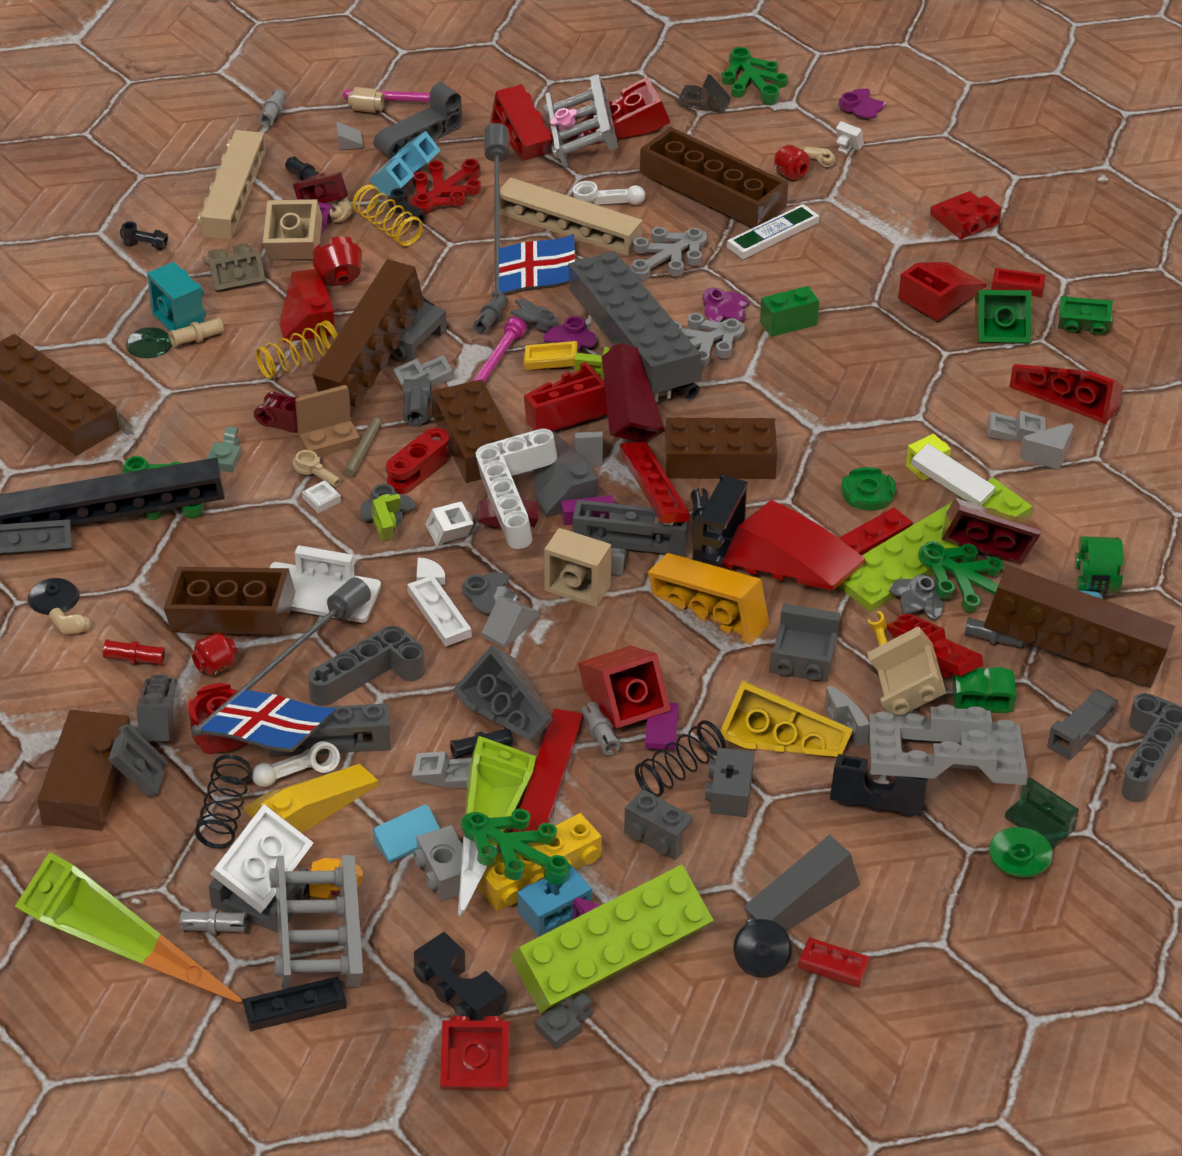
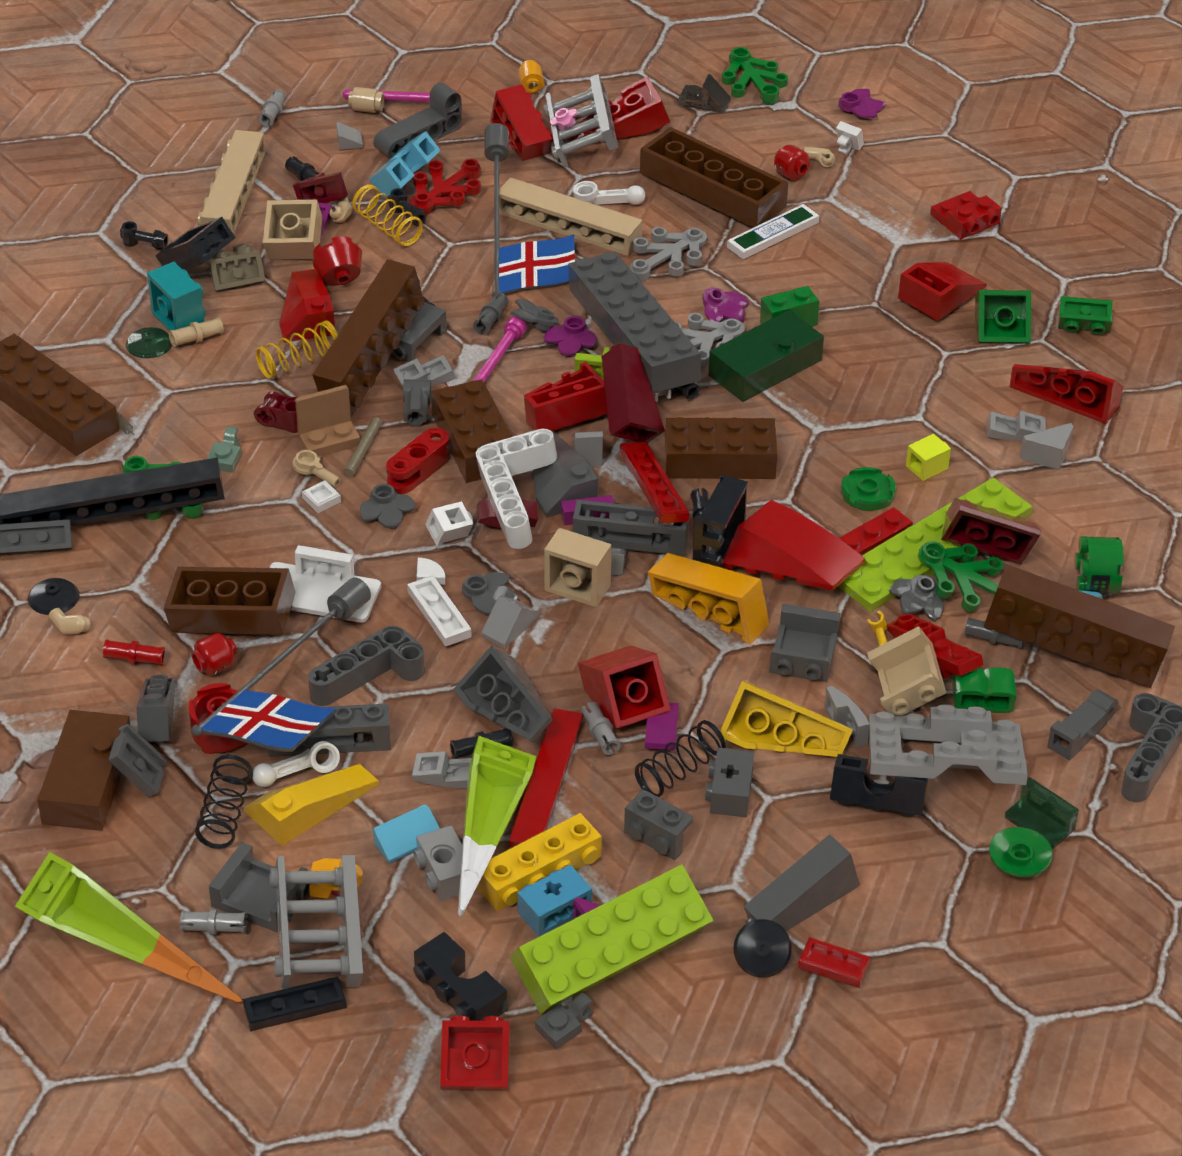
(197, 244): none -> black window
(255, 851): white plate -> none
(383, 514): lime bracket -> none
(480, 827): green plant -> none
(531, 76): none -> light orange brick
(550, 355): yellow tile -> none
(765, 355): none -> dark green brick
(952, 475): white tile -> none
(1018, 280): red tile -> none

